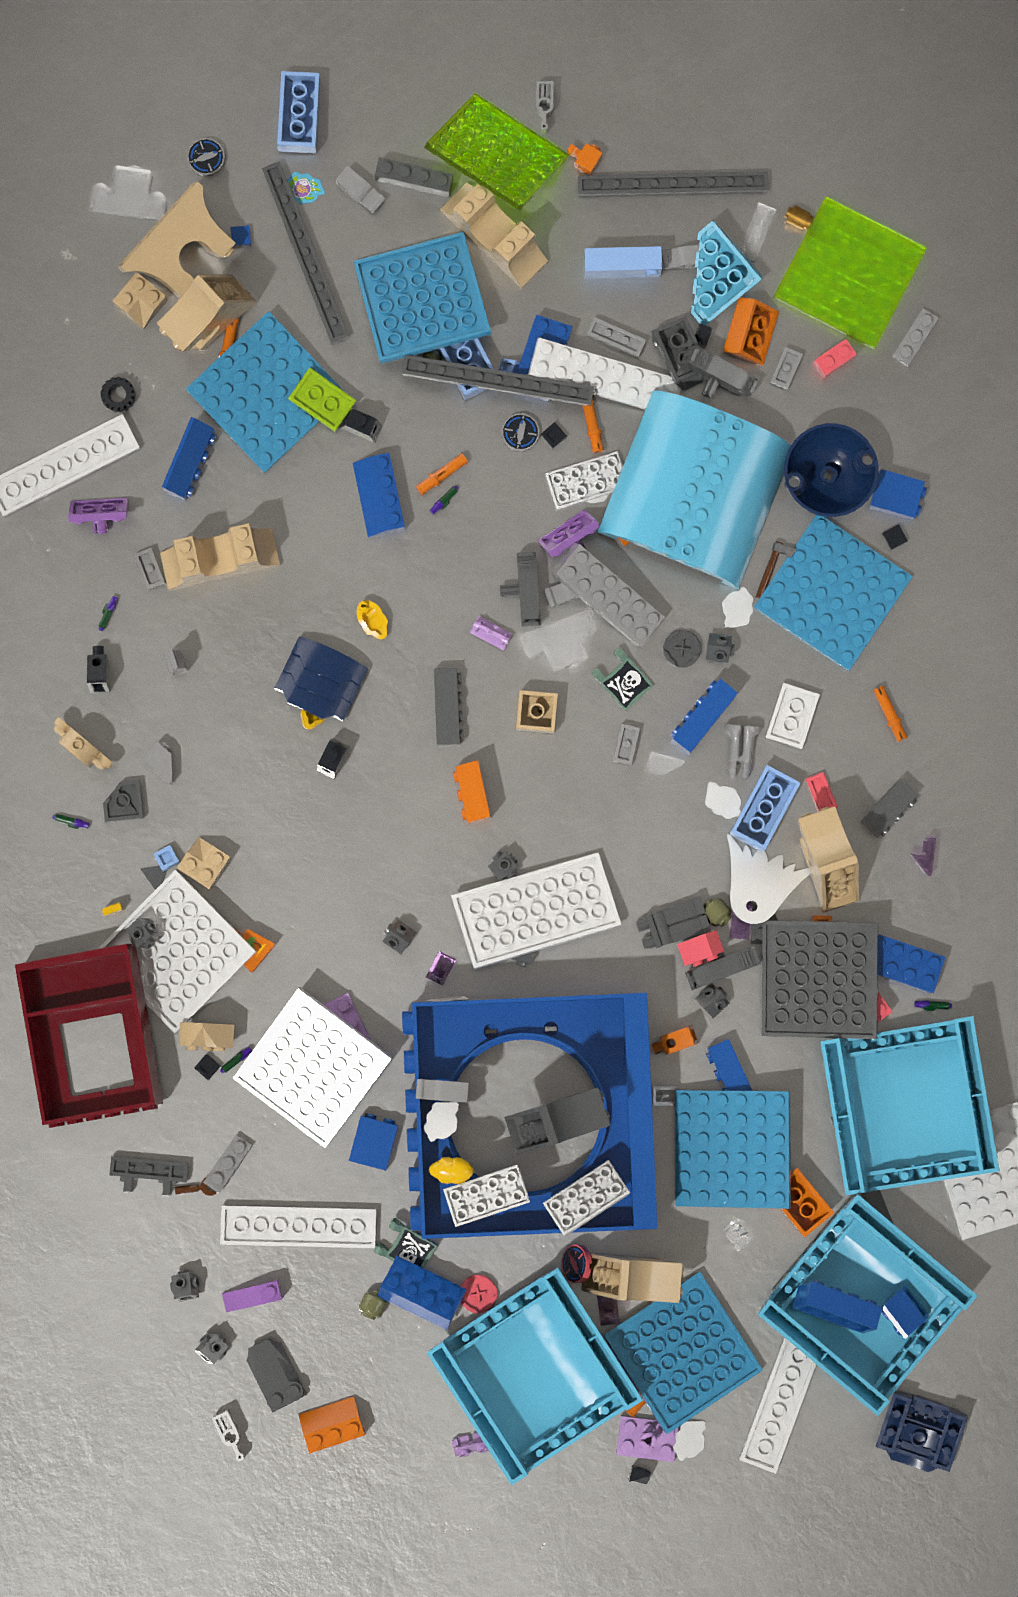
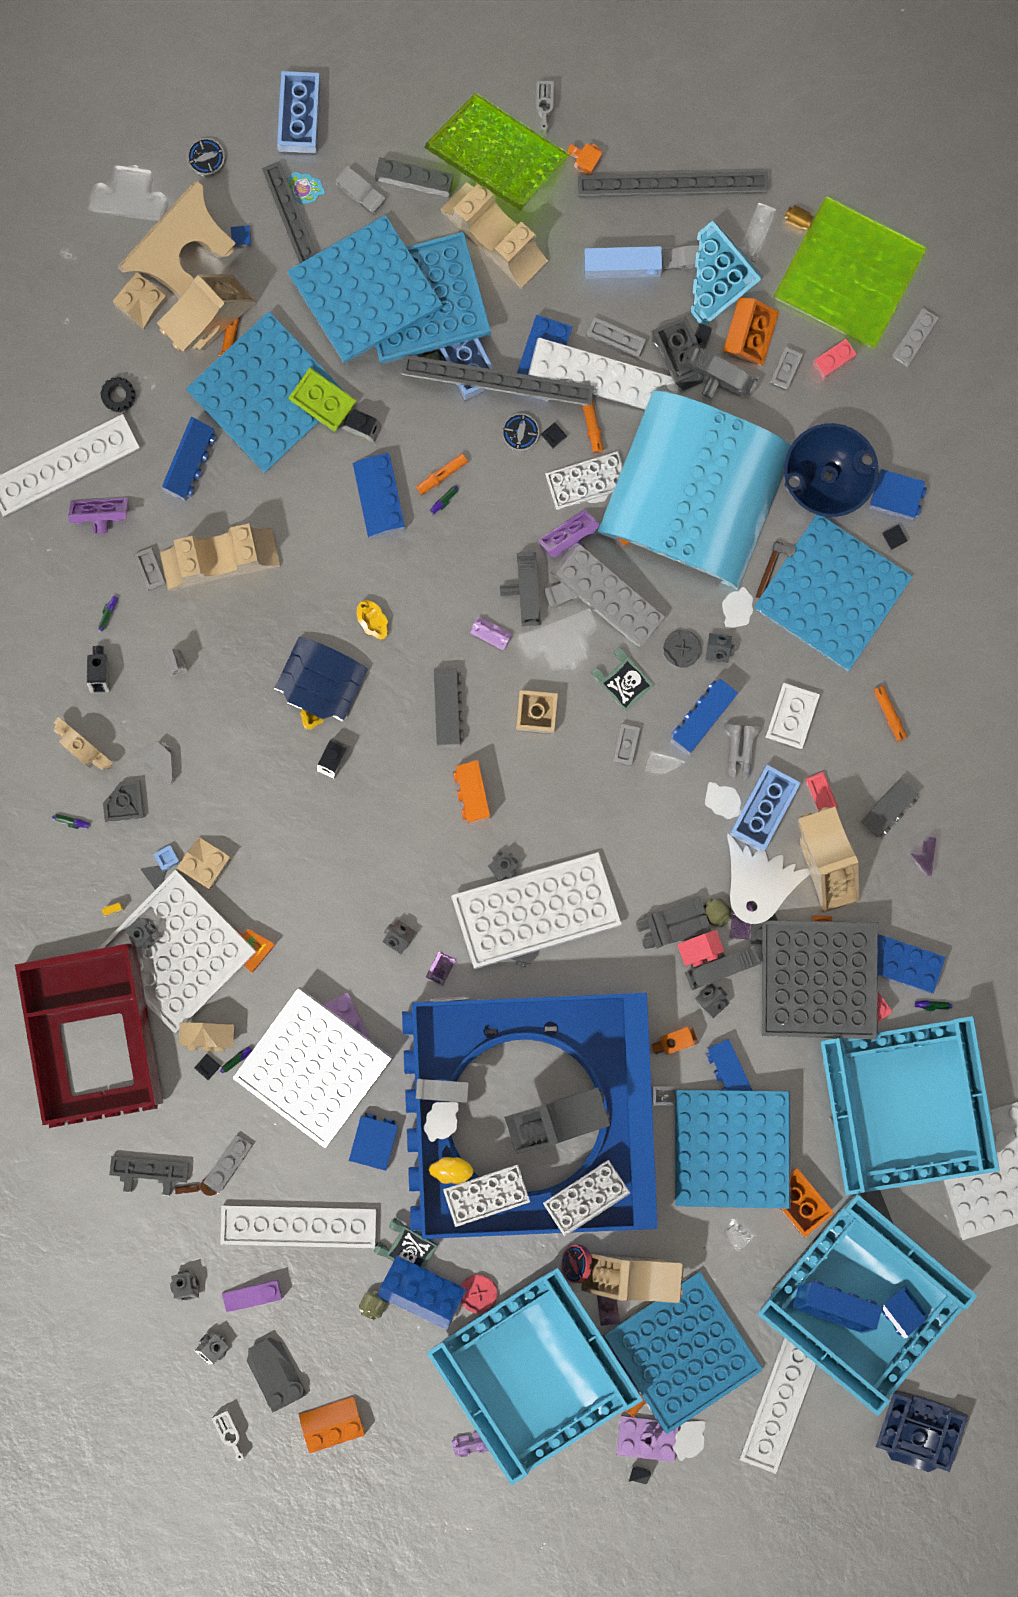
(364, 289): none -> dark azure plate
(509, 365): light blue plate -> none

